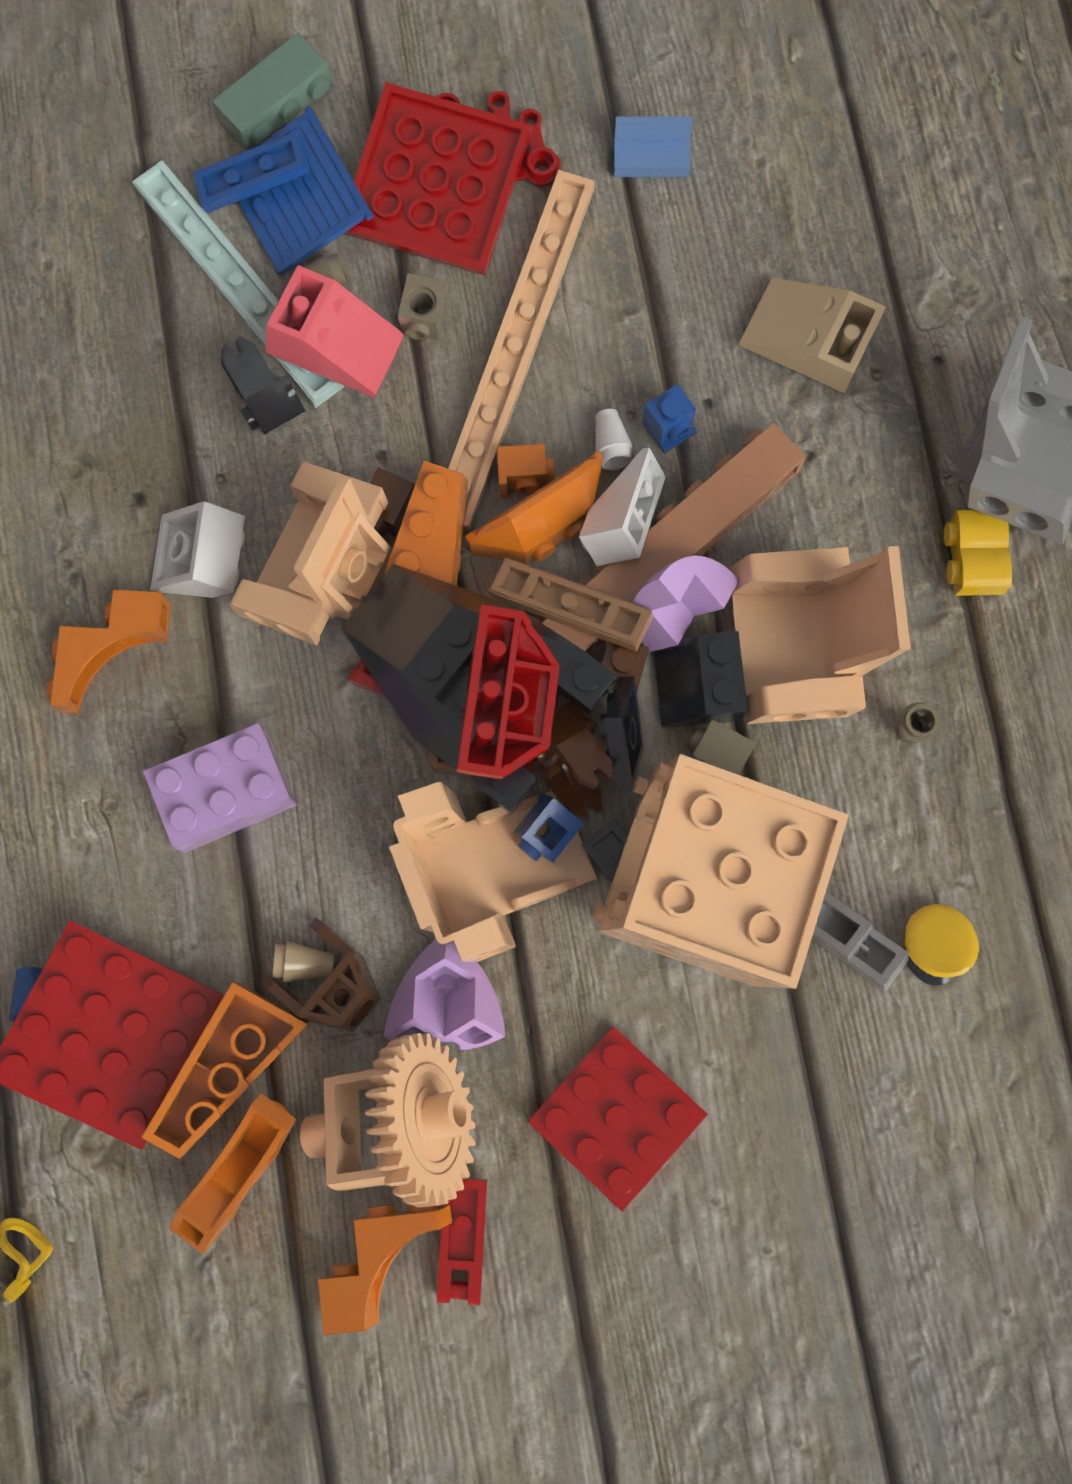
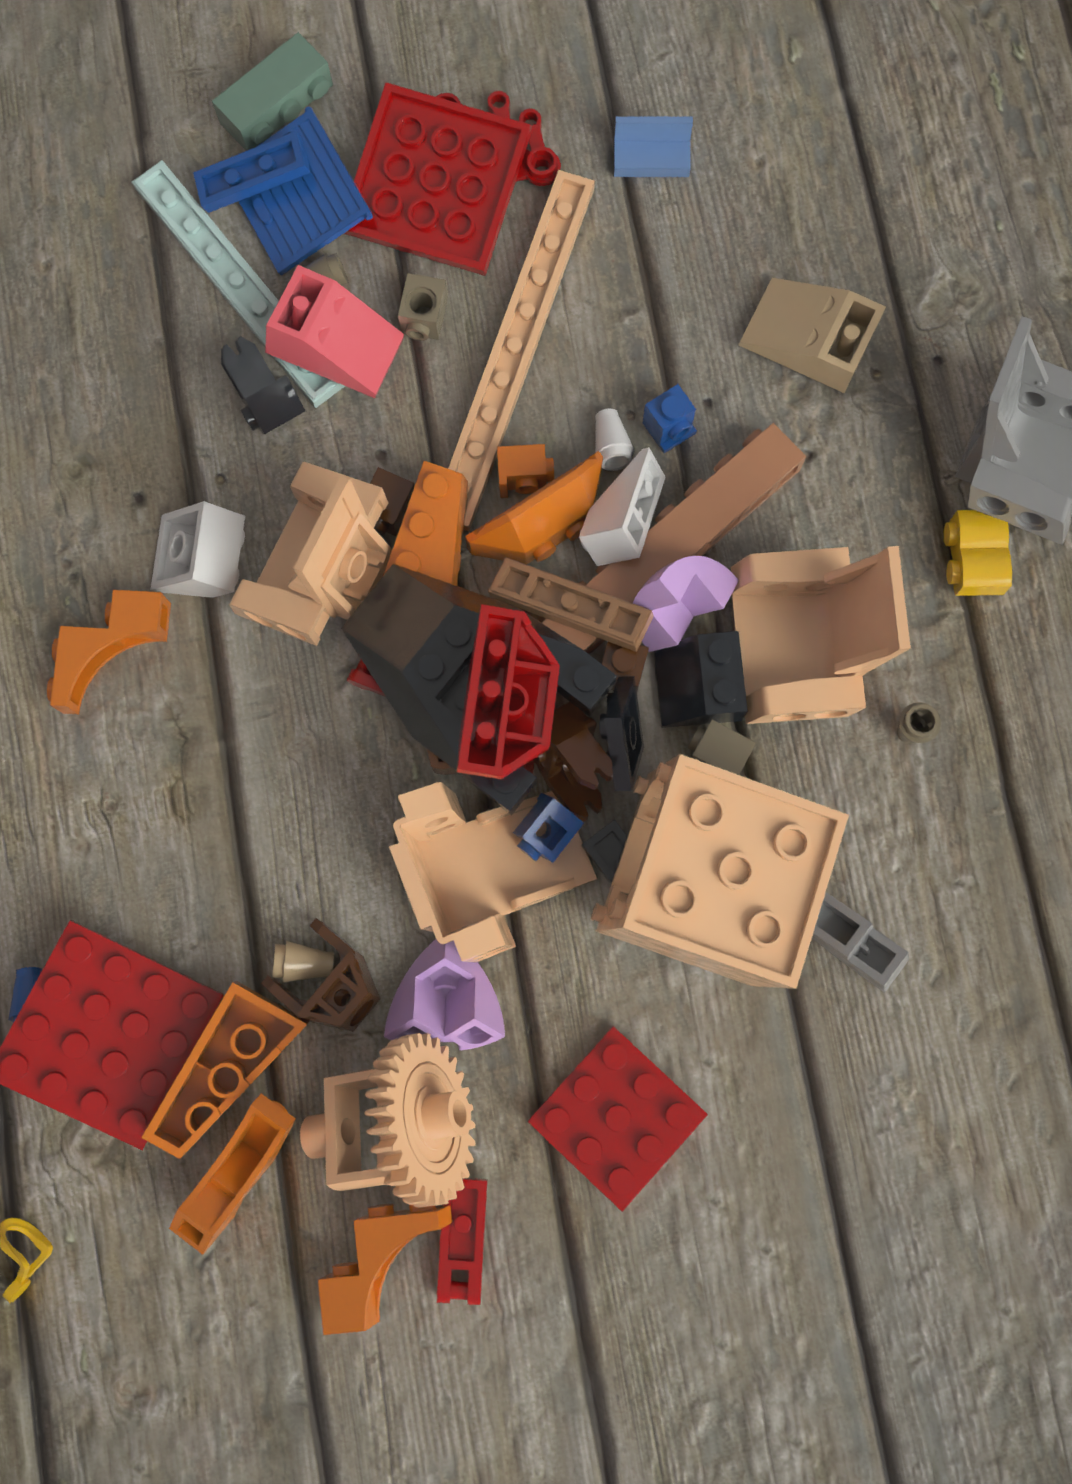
(220, 788): lavender brick -> none
(940, 944): yellow piece -> none

